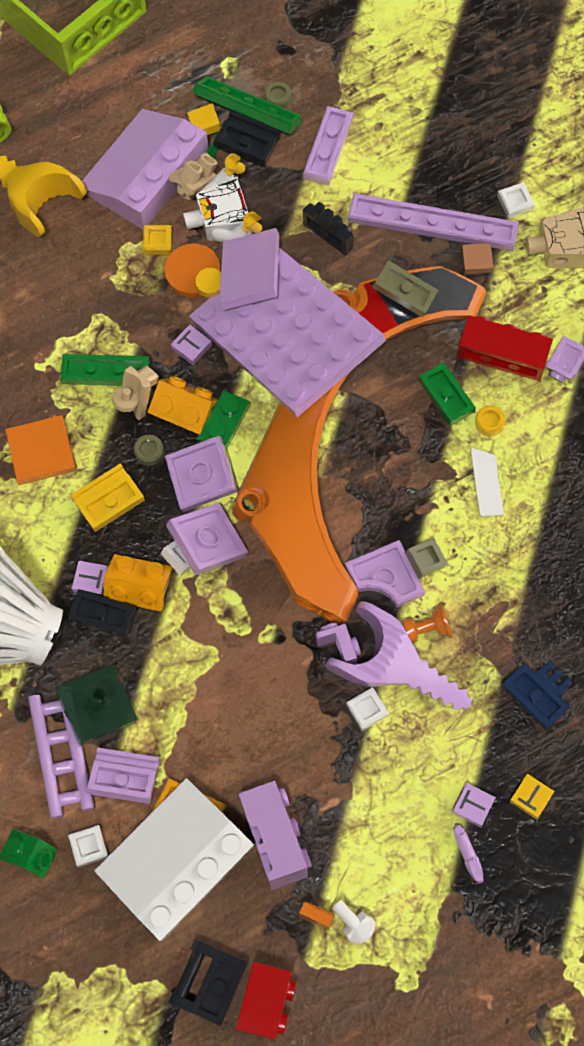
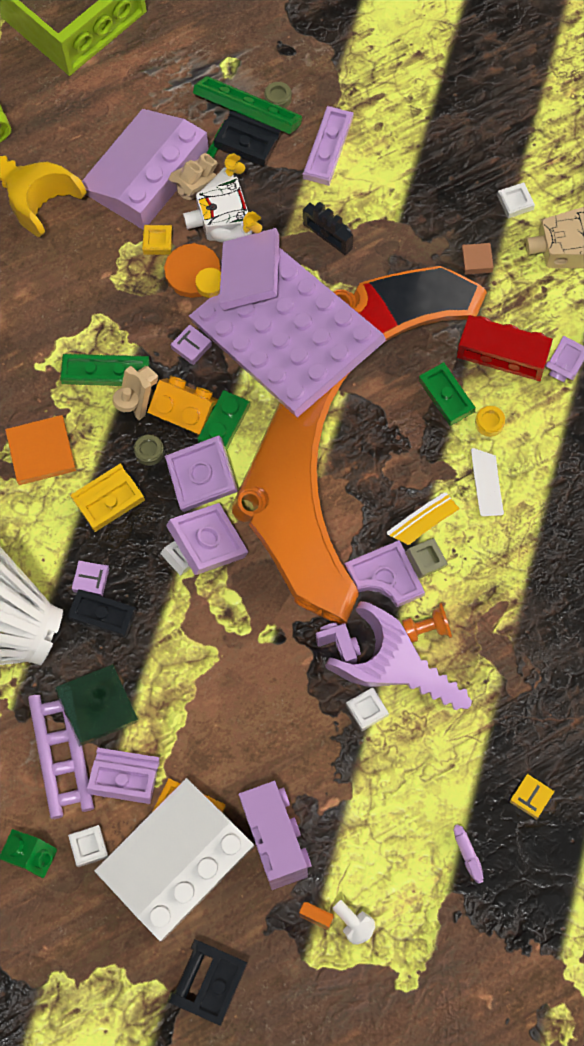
(137, 582): light orange bracket -> none
(205, 119): yellow tile -> none
(265, 1001): red brick -> none
(405, 288): olive plate -> none
(423, 519): none -> yellow sticker
(433, 221): lavender tile -> none
(473, 805): lavender tile -> none
(538, 693): dark blue hinge -> none

